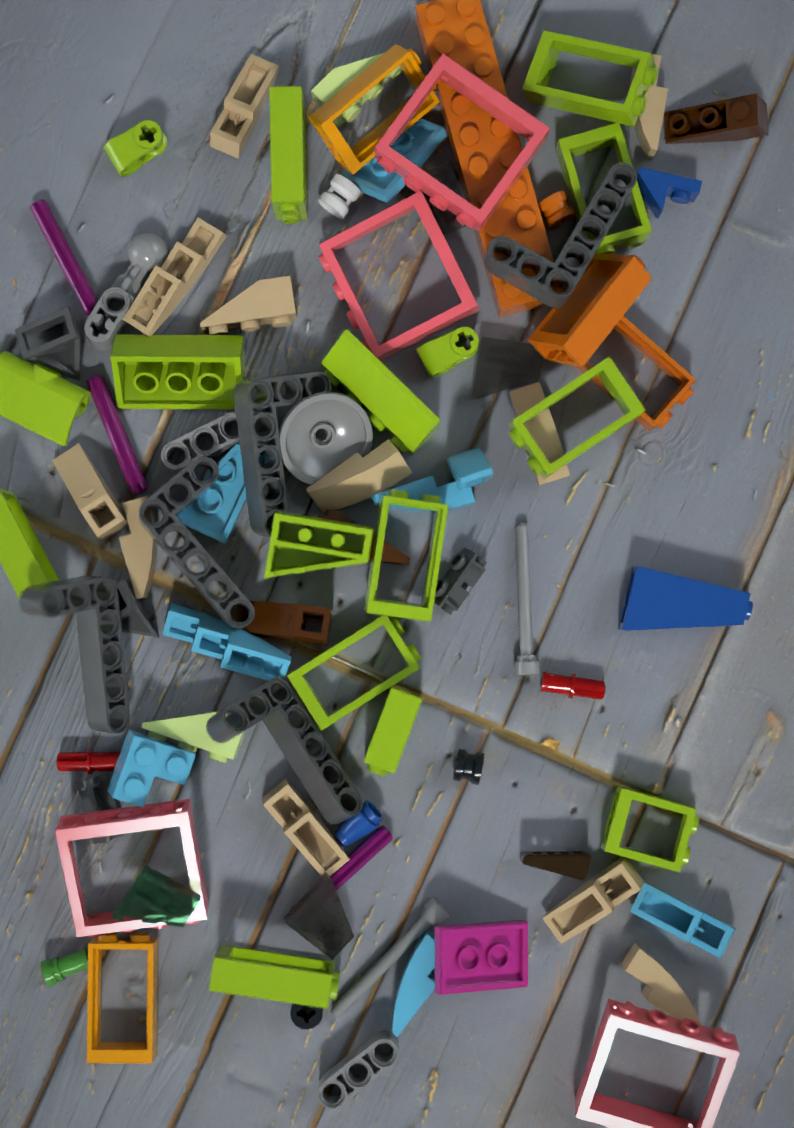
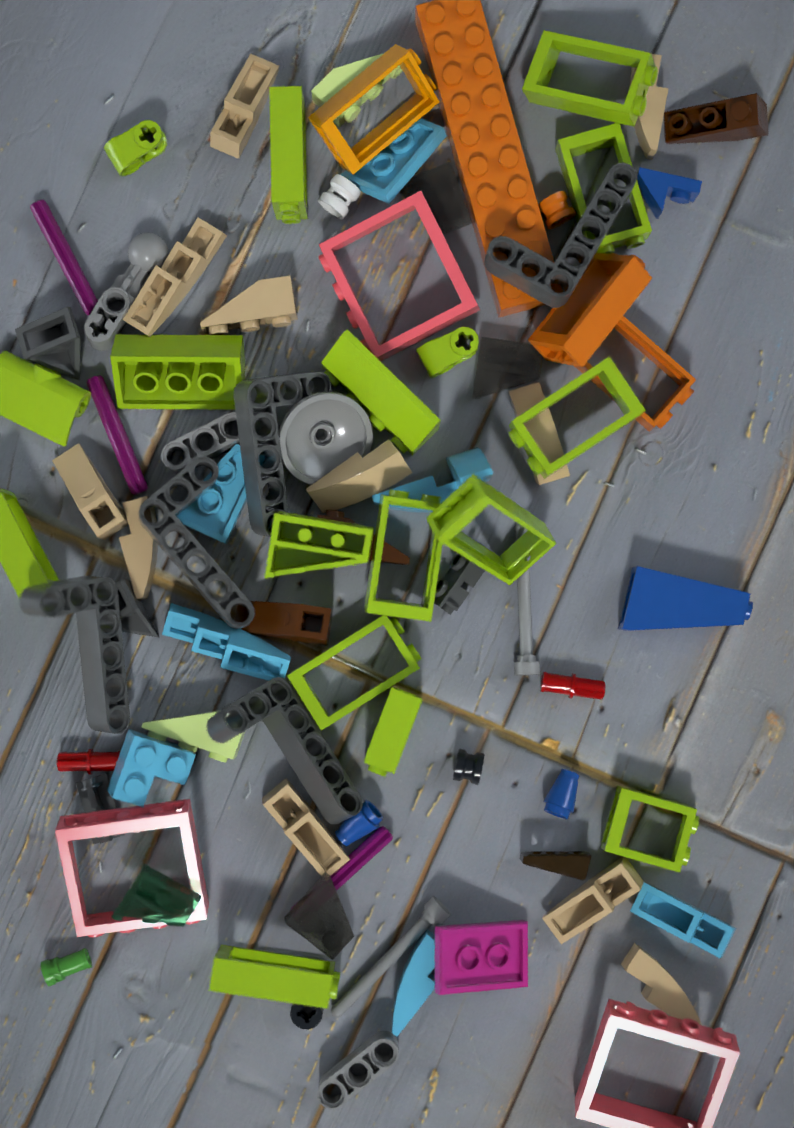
(121, 1051): light orange window -> none
(465, 505): none -> lime window
(490, 101): coral window -> none
(562, 795): none -> blue cone

